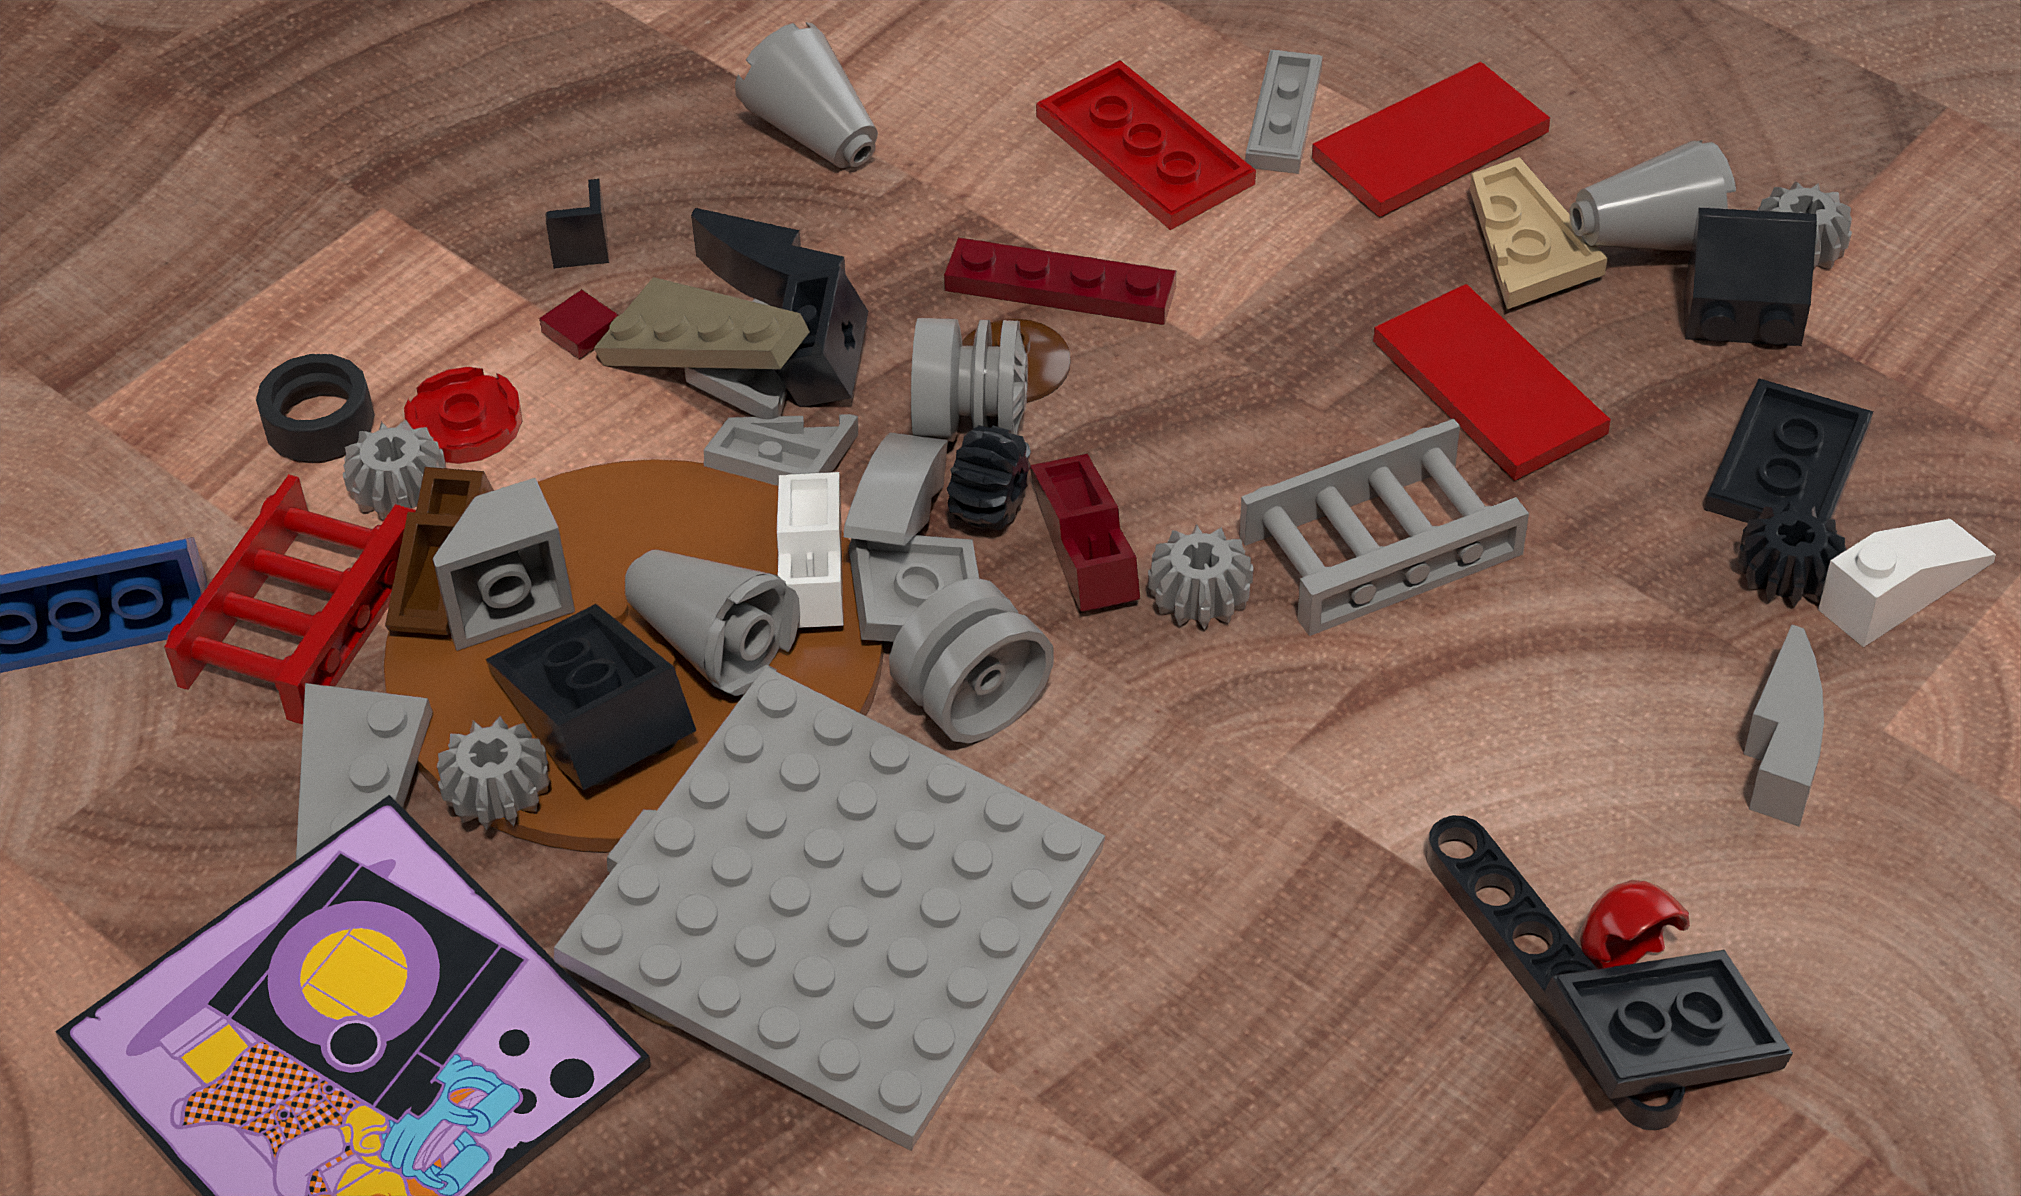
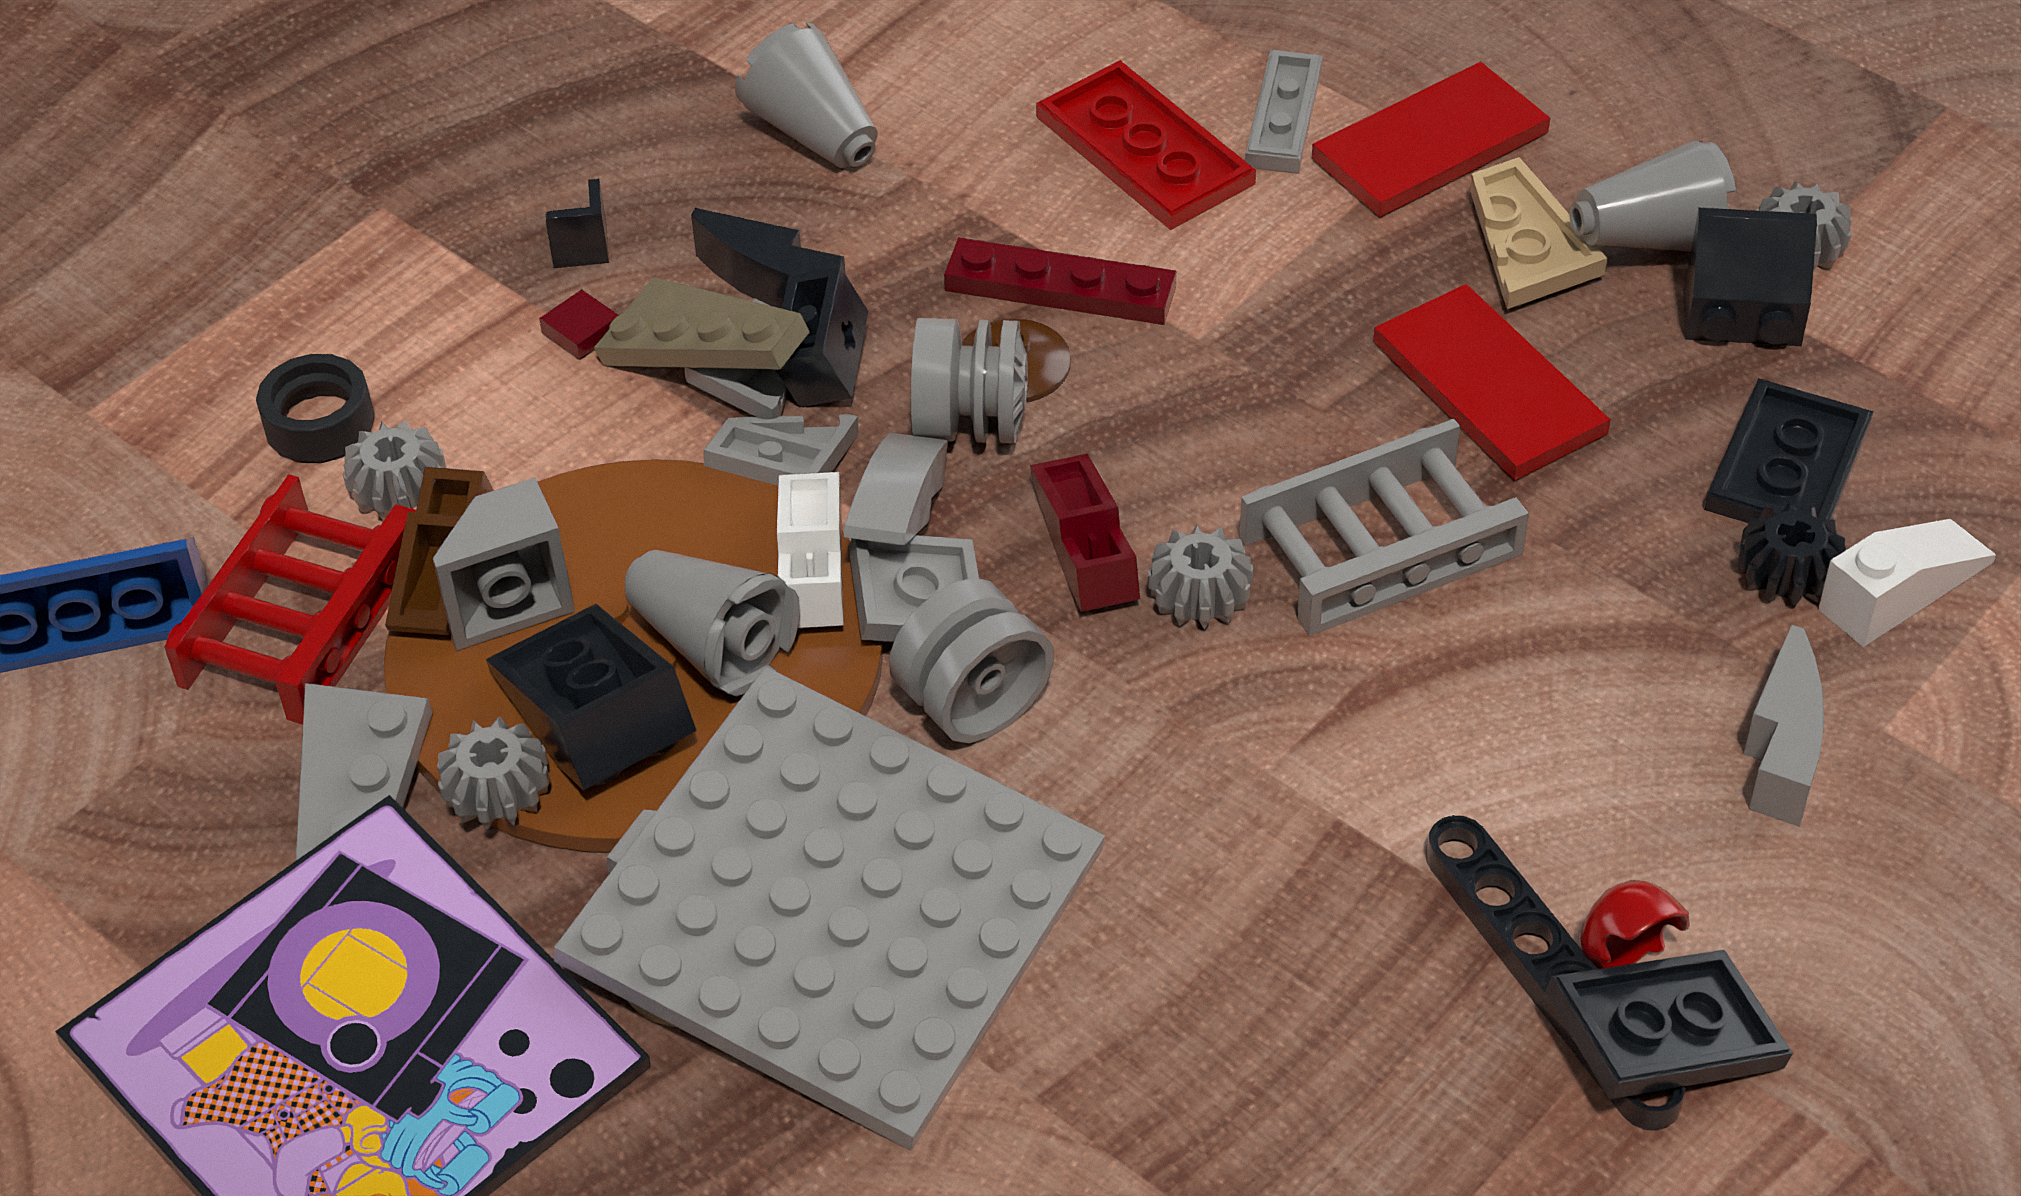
(466, 413): red tile -> none
(988, 477): black gear -> none

